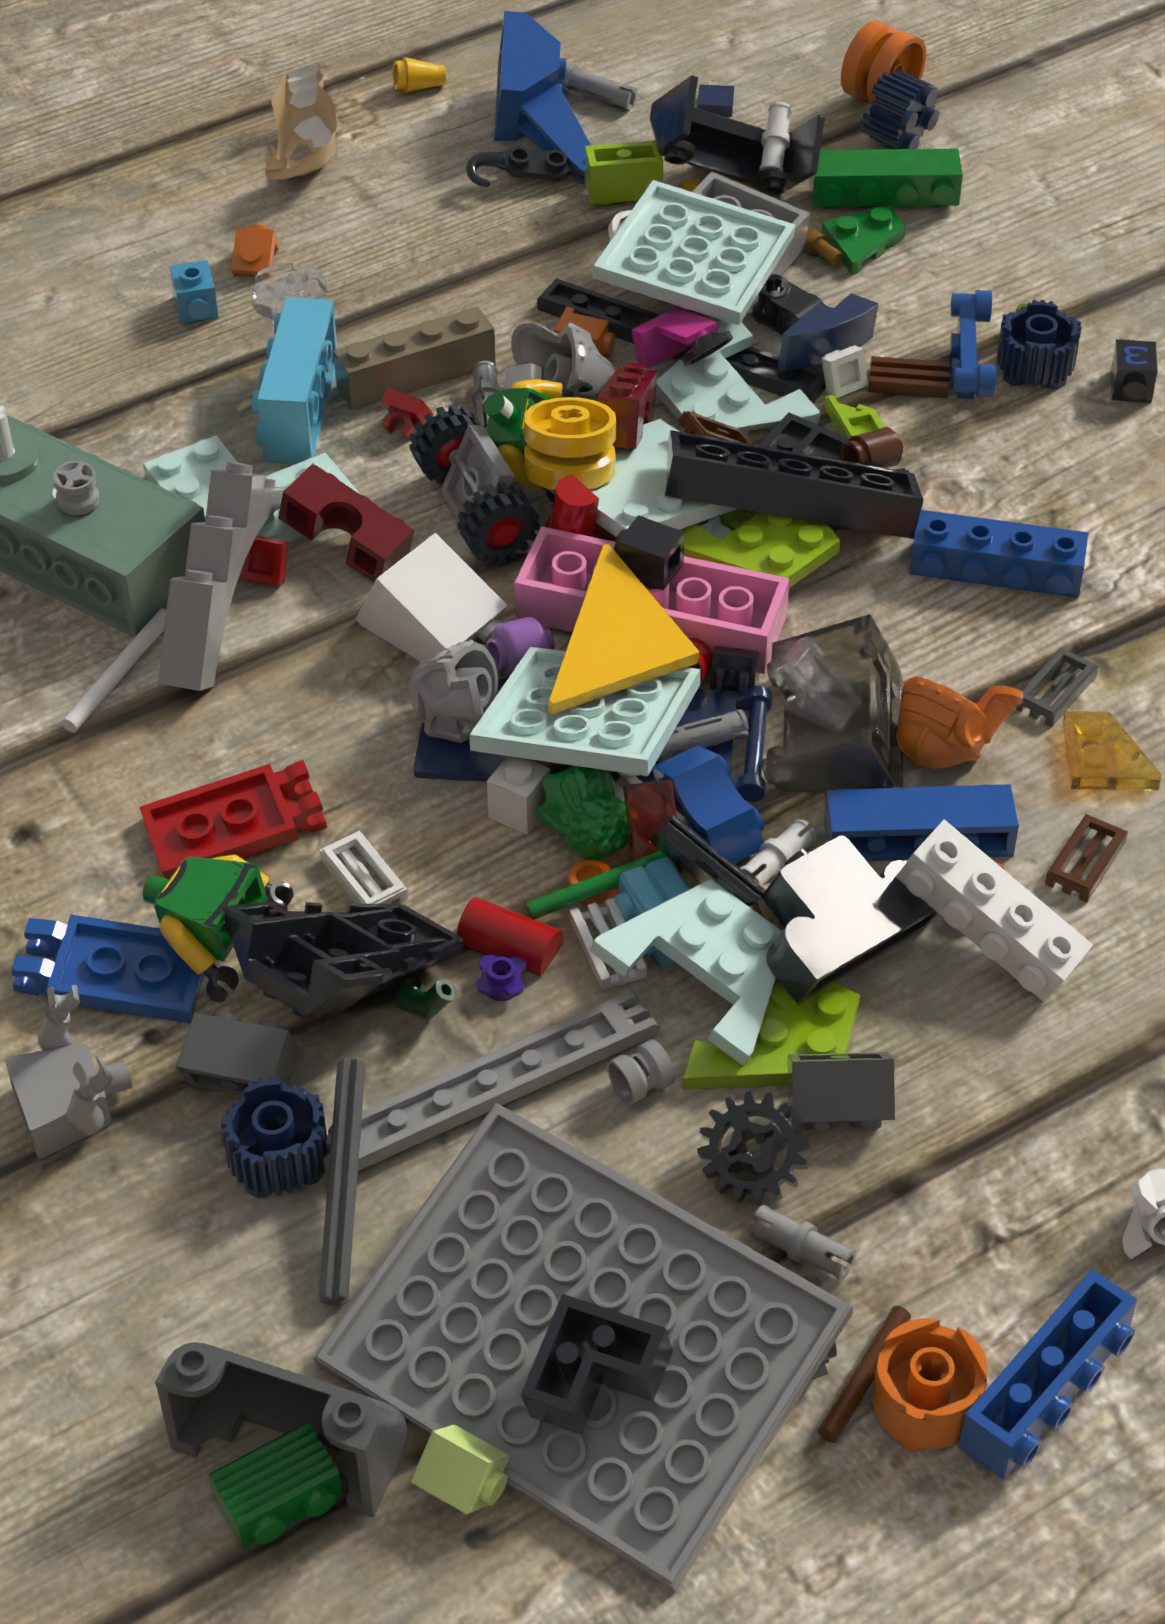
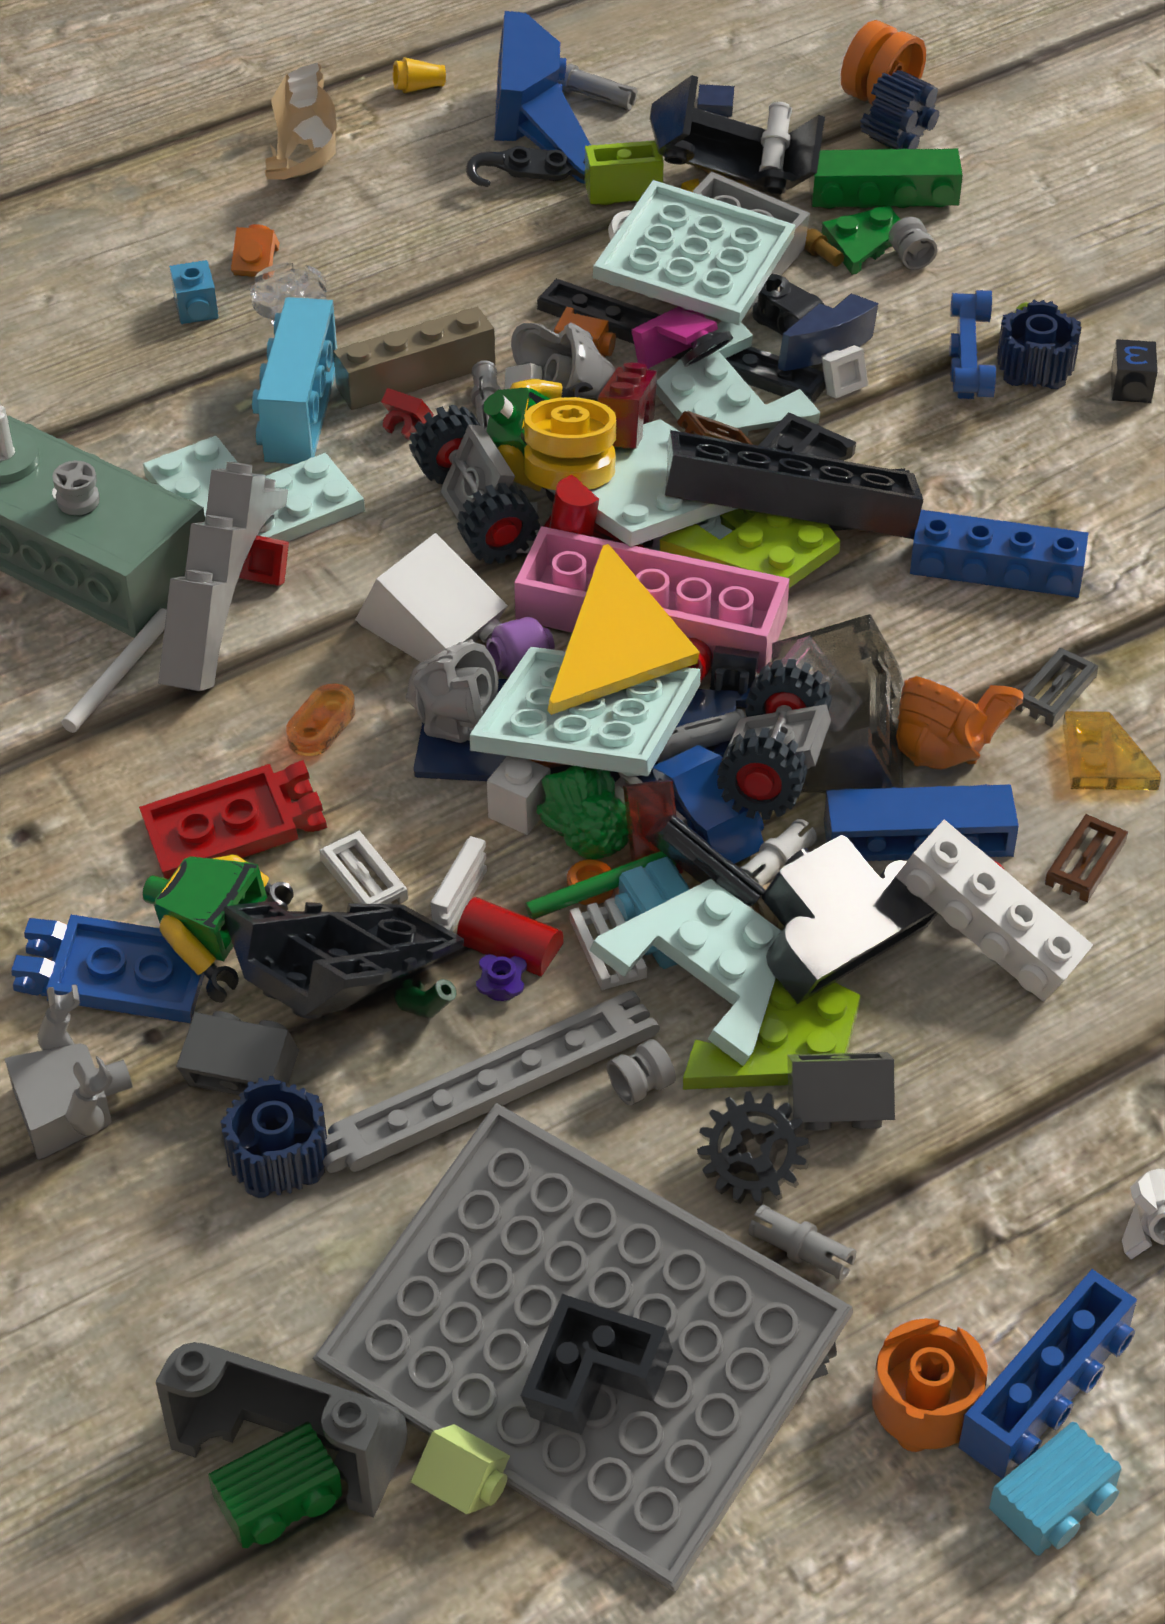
(315, 723): none -> clear orange plate
(323, 502): dark red arch -> none
(342, 1183): dark grey axle -> none
(459, 884): none -> white tile
(651, 551): black brick -> none
(776, 740): none -> black plate
(851, 420): lime tile -> none
(860, 1379): reddish brown bar -> none
(874, 448): reddish brown brick -> none
(909, 377): reddish brown tile -> none
(912, 243): none -> light grey wheel
(1056, 1489): none -> medium azure brick

